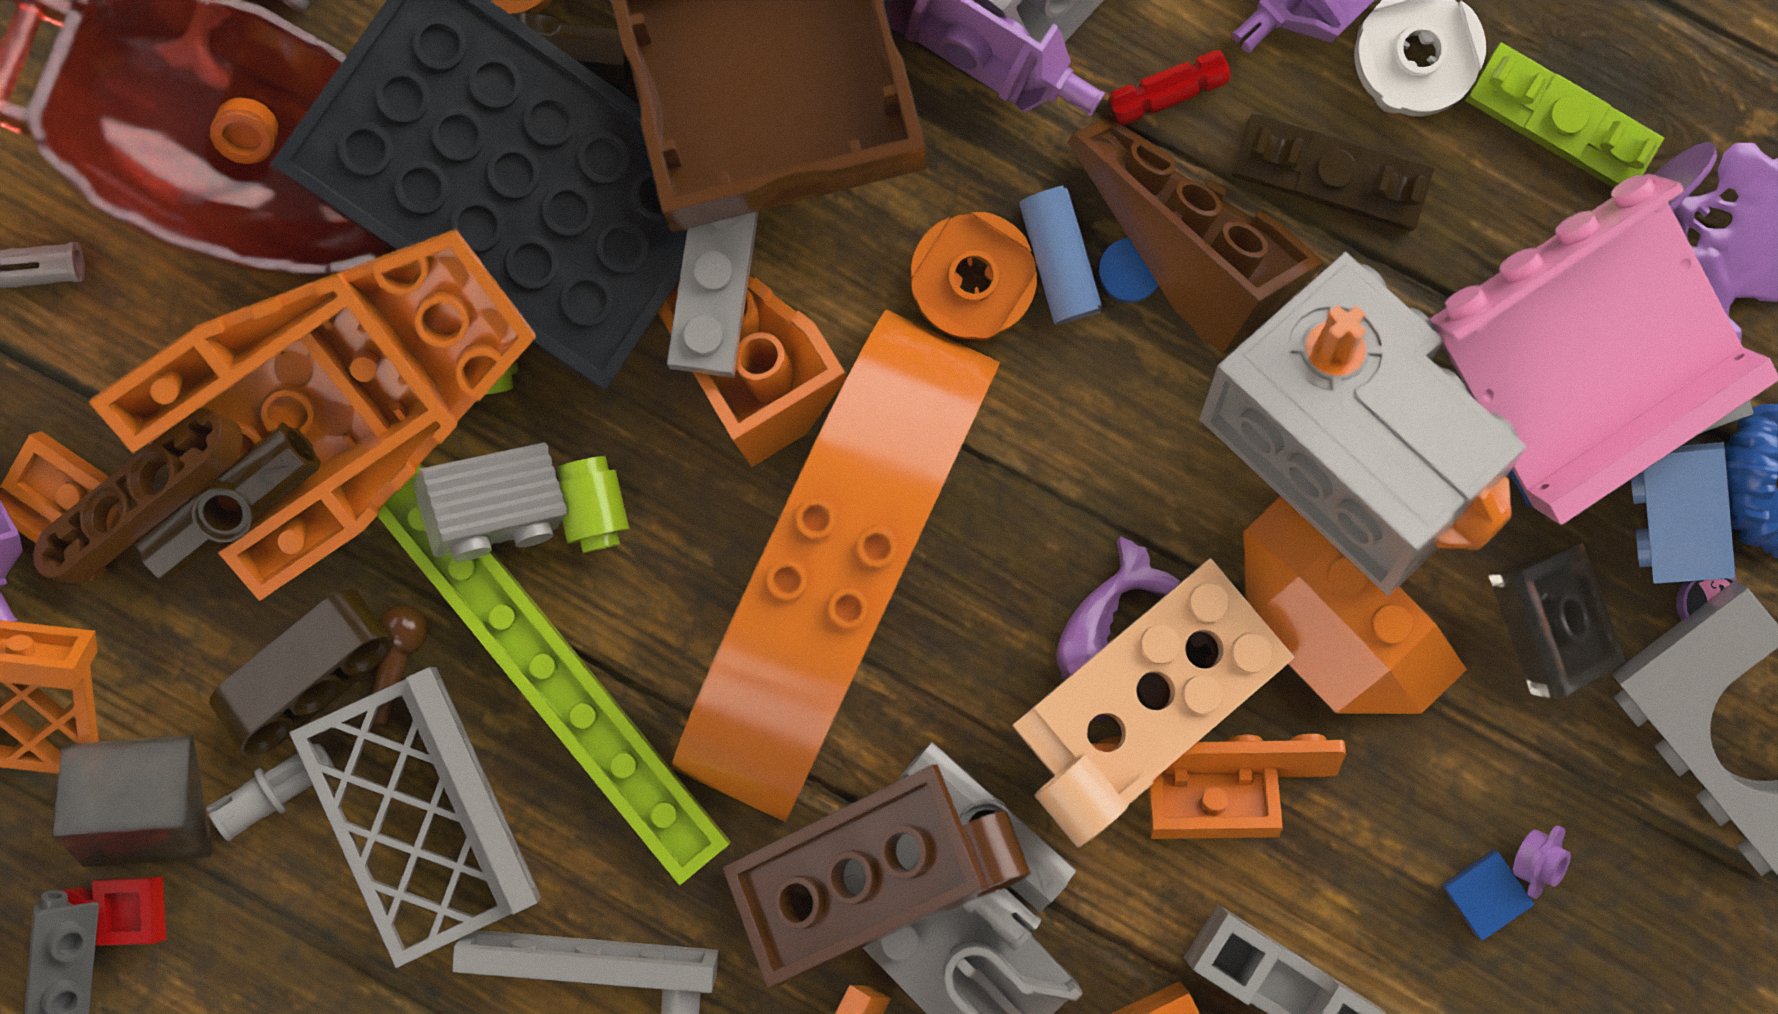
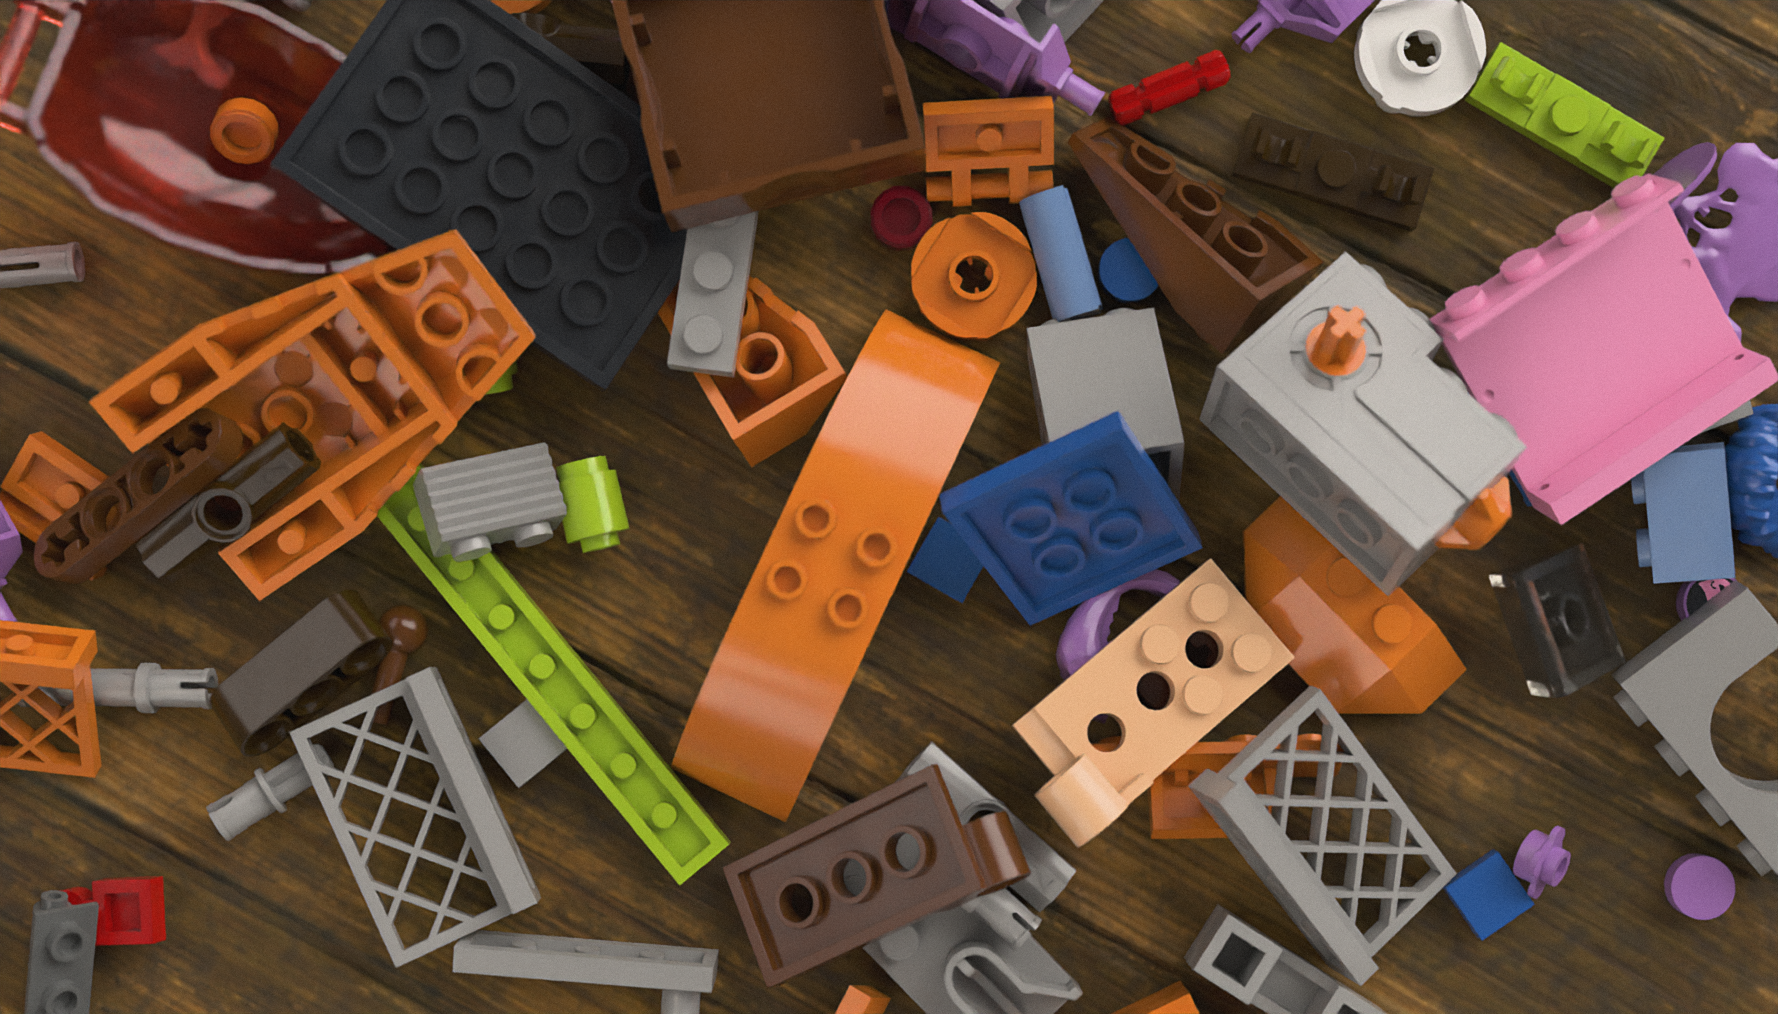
(131, 802): clear smoke slope -> none
(144, 688): none -> light grey pin
(523, 743): none -> light grey tile
(900, 218): none -> dark red tile
(946, 561): none -> blue tile
(987, 136): none -> orange plate
(1071, 519): none -> blue plate
(1102, 367): none -> light grey slope
(1278, 859): none -> light grey fence
(1699, 886): none -> medium lavender tile

